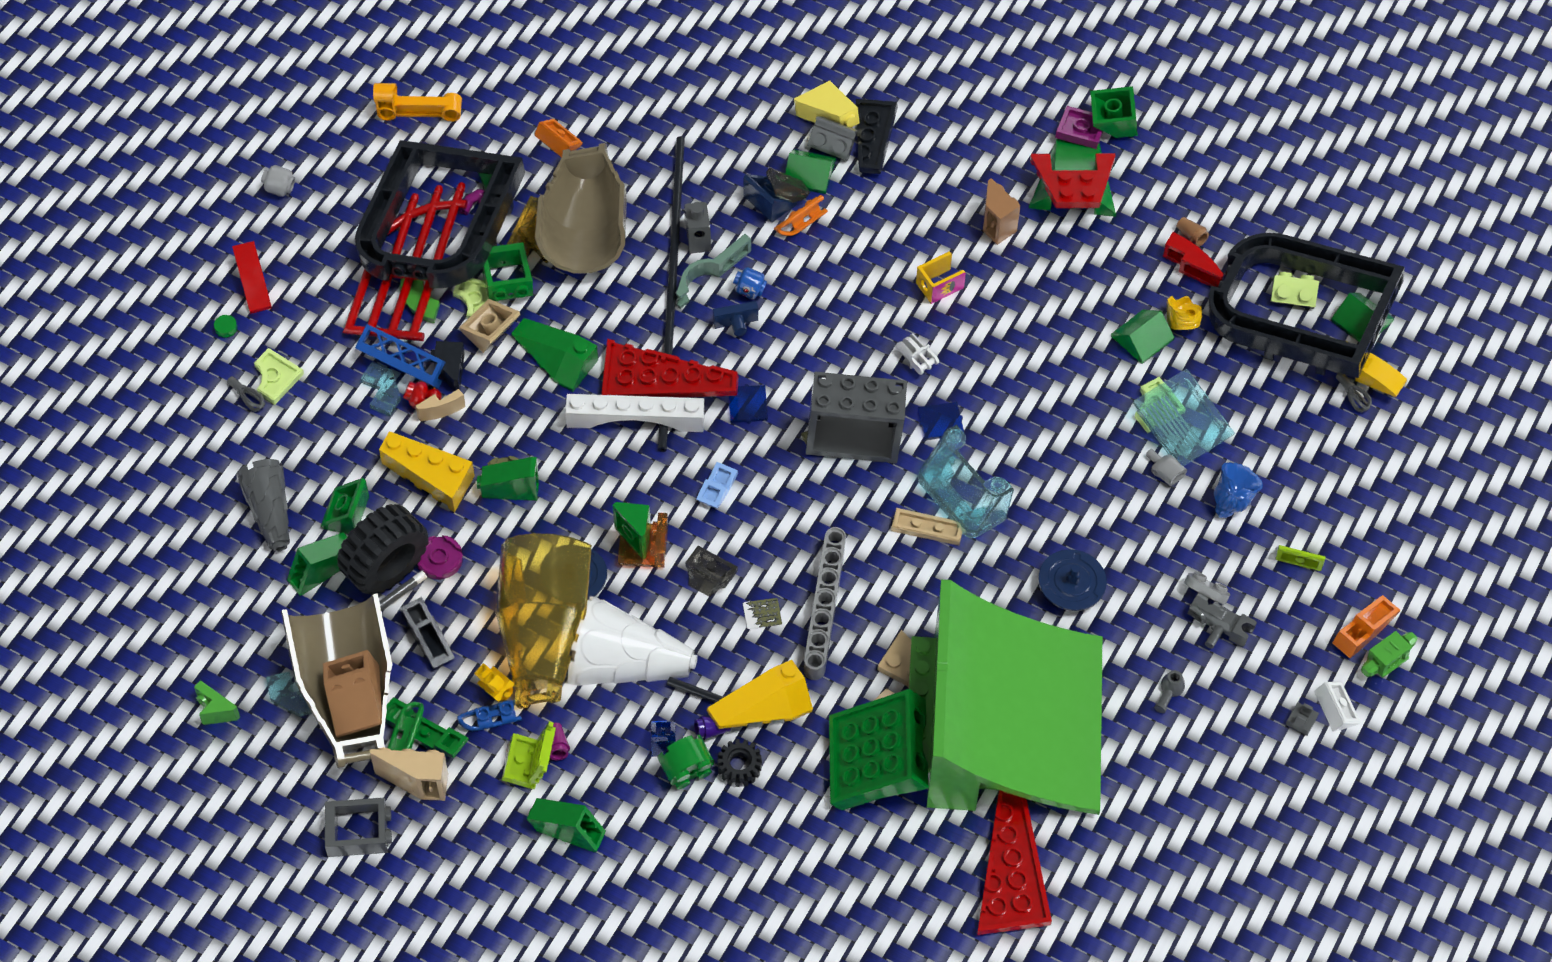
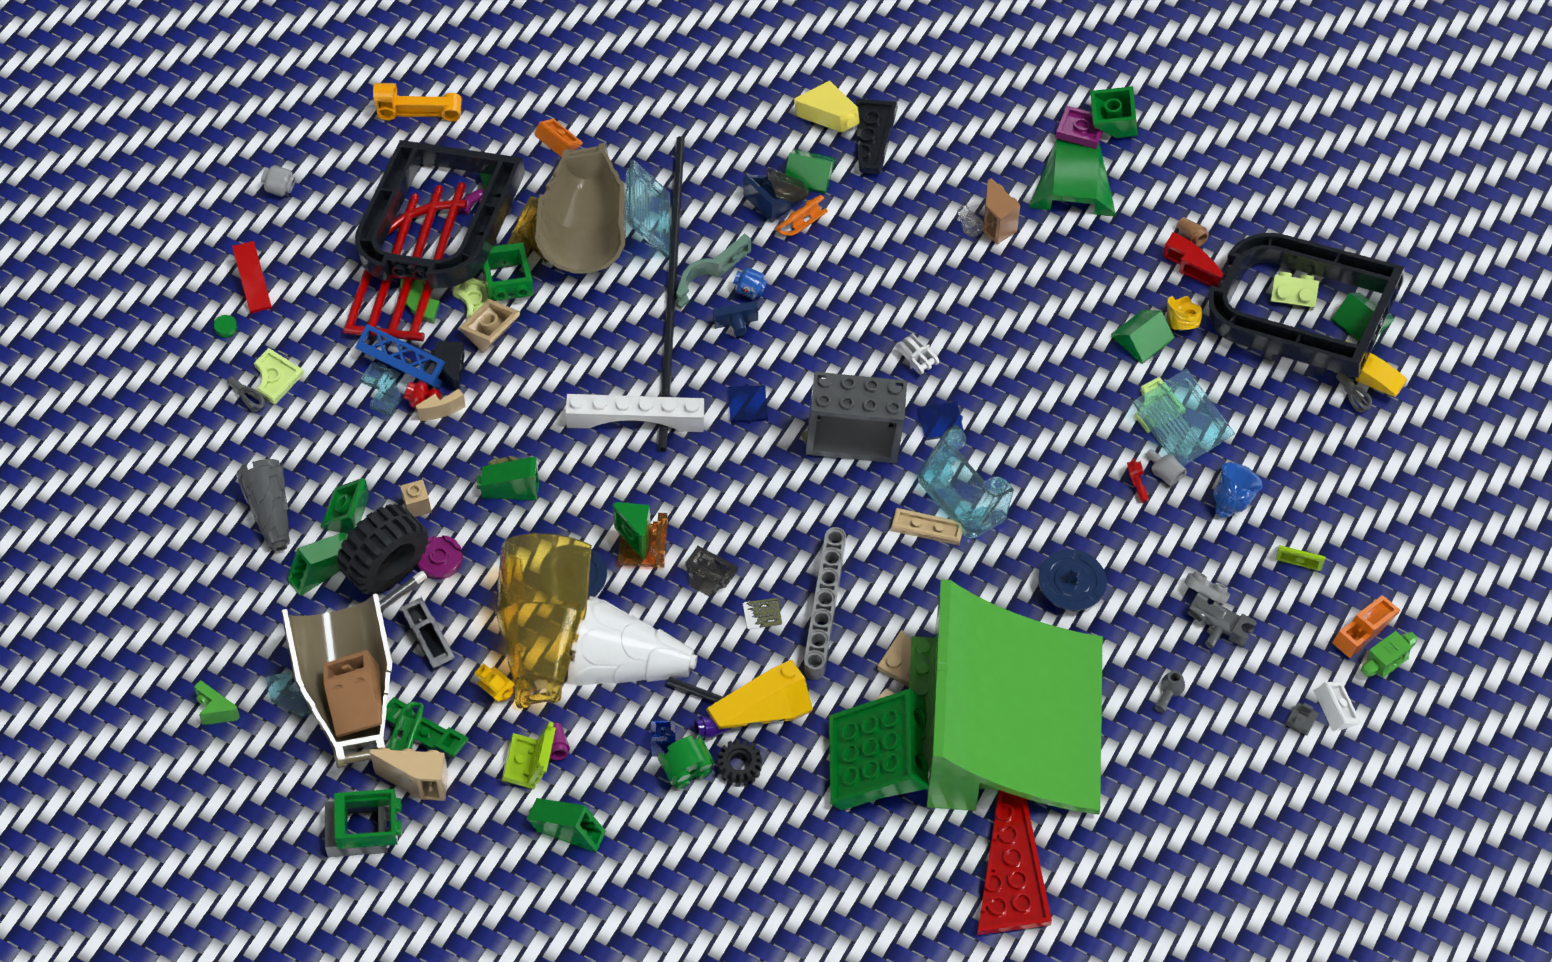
(361, 799): none -> green window
(416, 498): none -> tan brick
(429, 468): yellow wedge -> none
(485, 714): blue piece -> none
(559, 352): green wedge -> none
(648, 207): none -> clear light blue piece
(658, 374): red wing -> none
(697, 219): dark grey torso -> none
(717, 486): light blue slope -> none
(832, 138): dark grey plate -> none
(944, 287): yellow piece -> none
(970, 222): none -> clear cone
(1074, 187): red wing -> none
(1135, 470): none -> red plate

